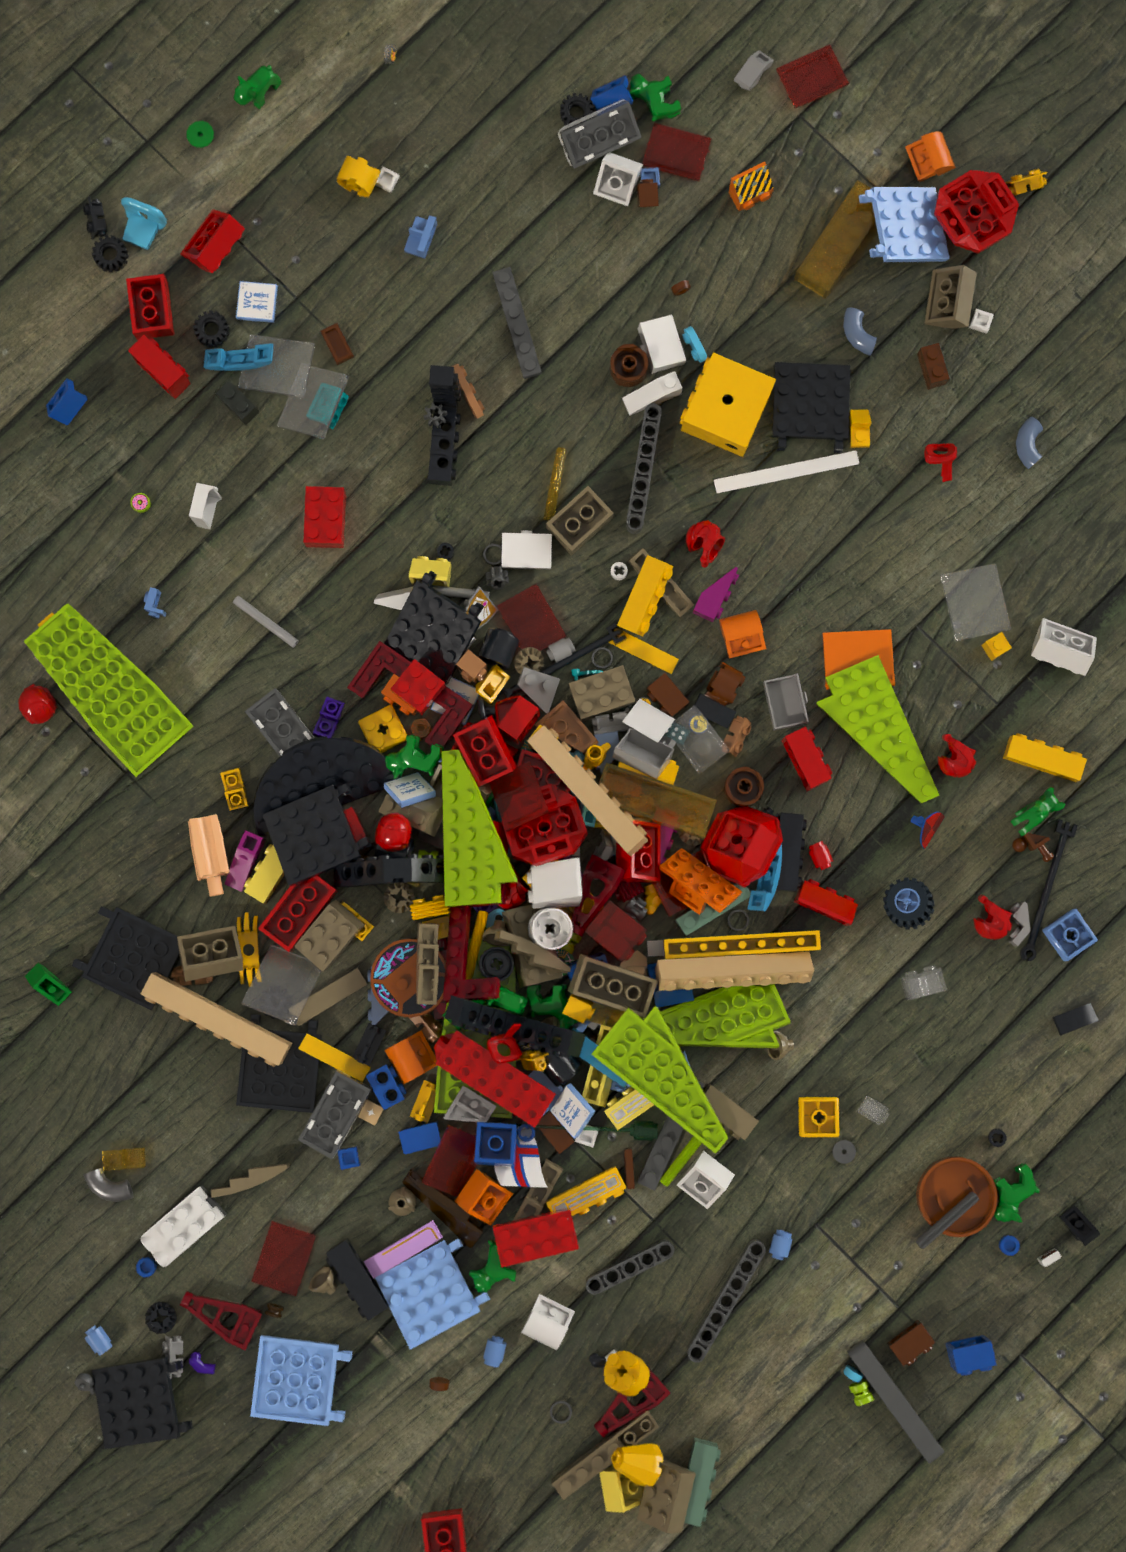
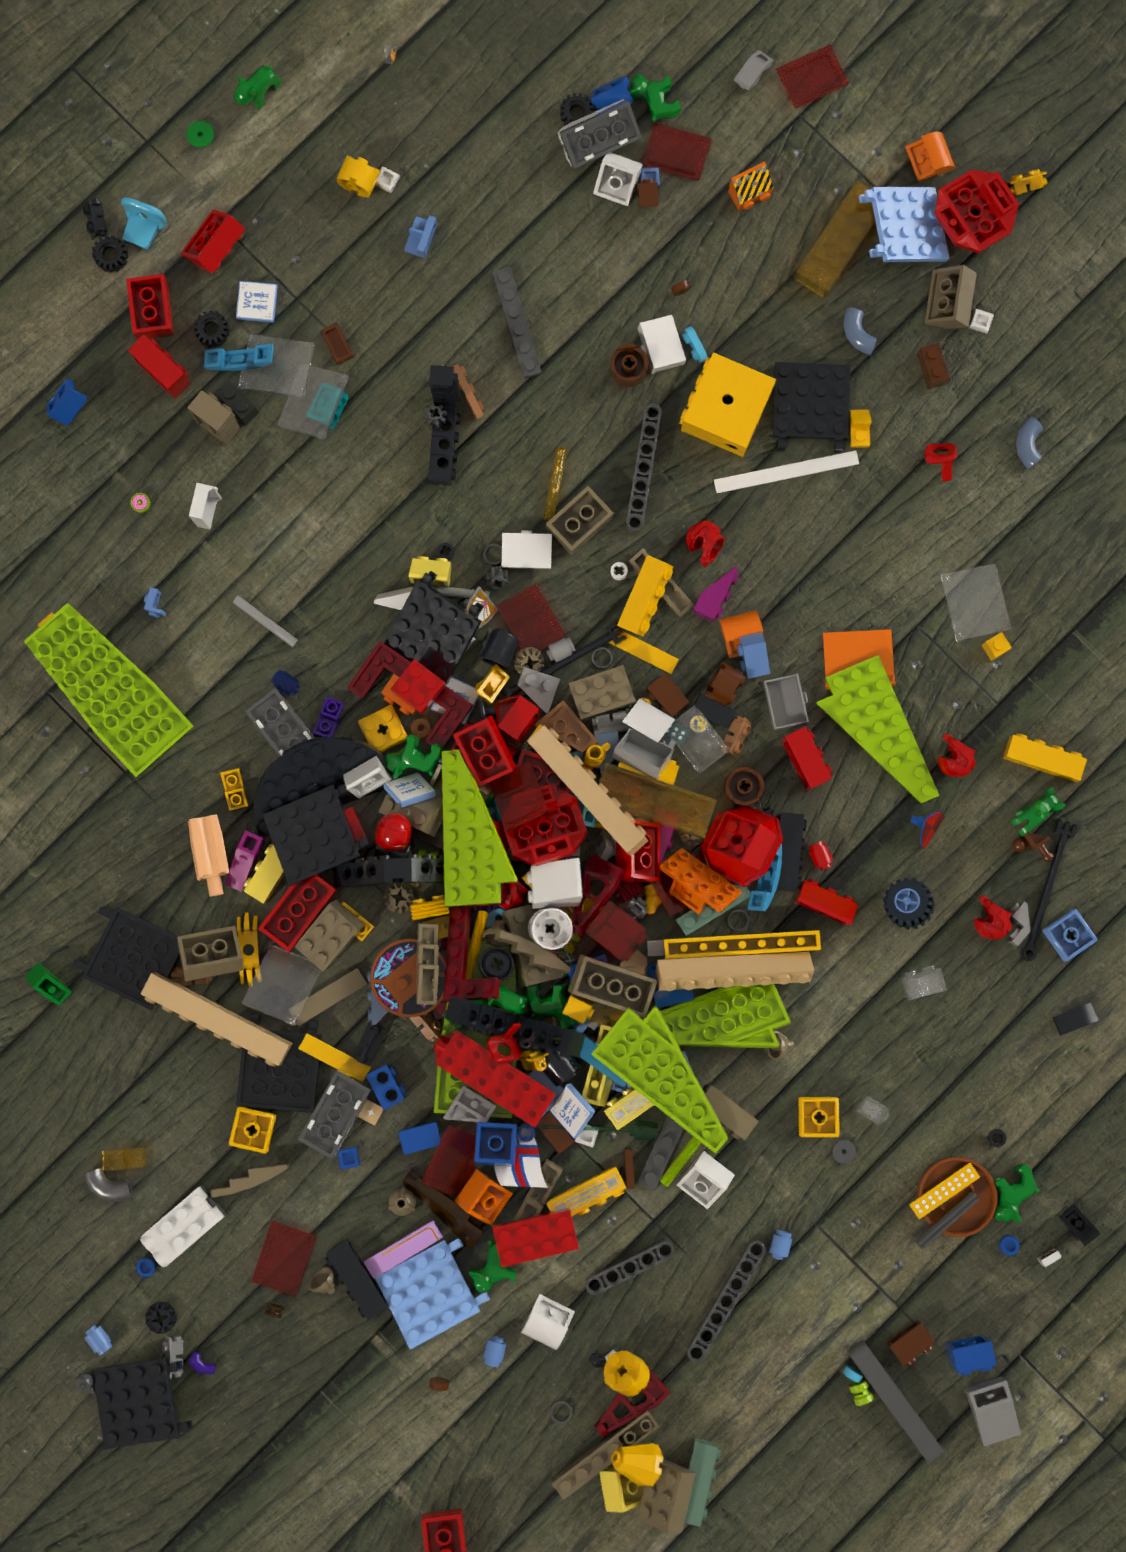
(37, 704): red helmet -> none
(214, 417): none -> dark tan brick
(242, 1137): none -> yellow brick
(244, 1329): dark red plate -> none
(285, 683): none -> clear blue brick
(296, 1380): light blue plate -> none
(324, 517): red brick -> none
(366, 777): none -> white slope
(411, 1057): orange brick -> none
(424, 1103): yellow hinge -> none
(472, 667): medium nougat brick -> none
(576, 672): teal piece -> none
(653, 392): white slope -> none
(754, 655): none -> medium blue brick
(944, 1191): none -> yellow sticker
(993, 1410): none -> light grey slope
(1064, 647): white slope -> none

